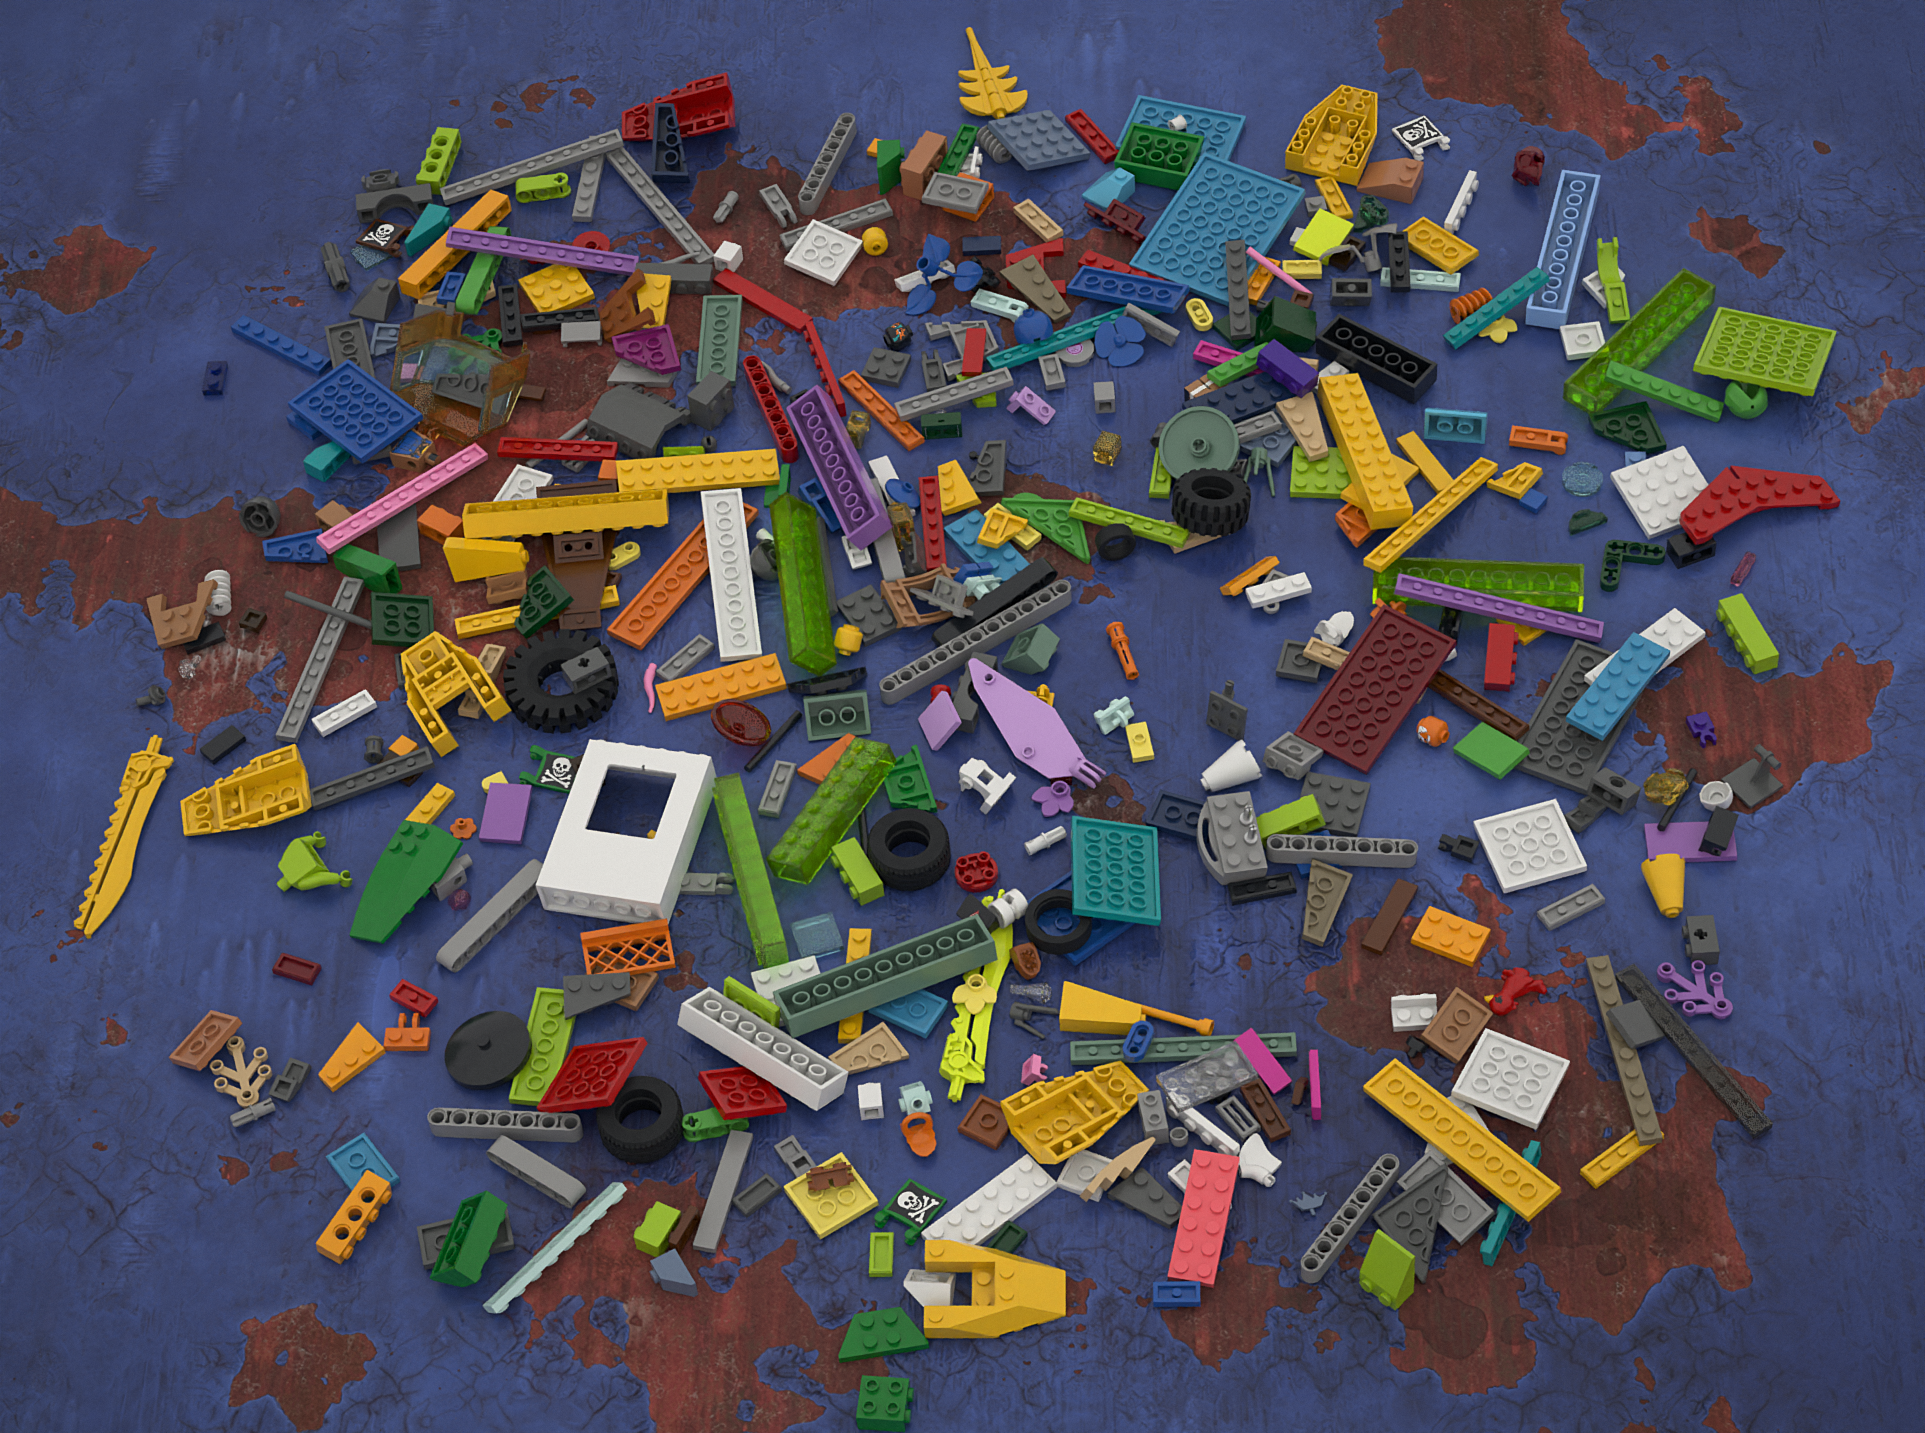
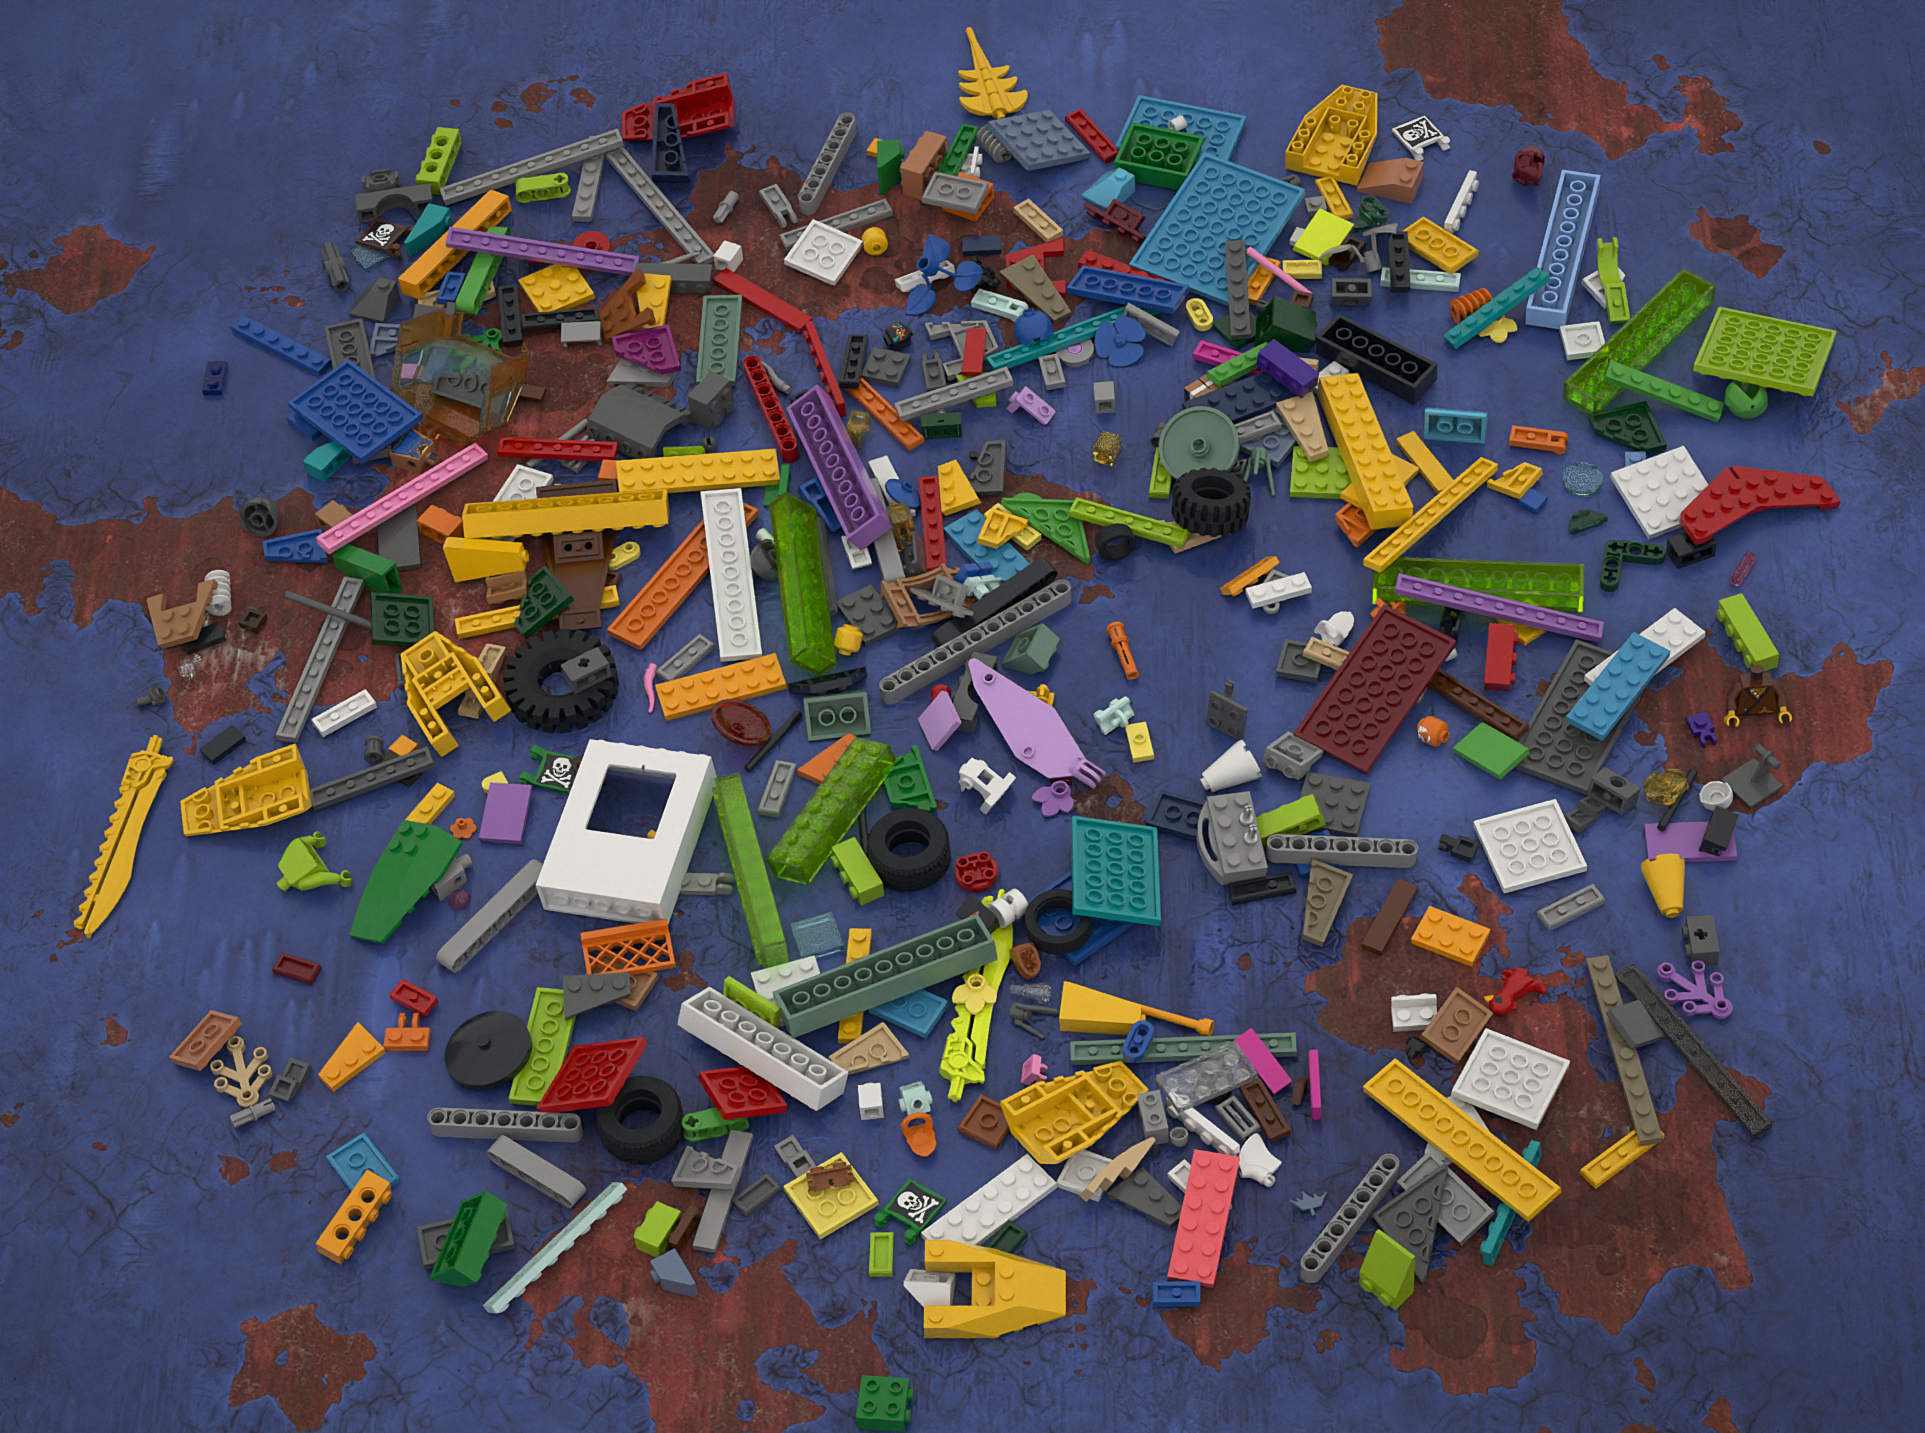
(702, 1171): none -> light grey wing
(853, 361): none -> black tile
(881, 1334): green wing -> none
(1045, 840): white axle -> none
(1754, 695): none -> reddish brown torso

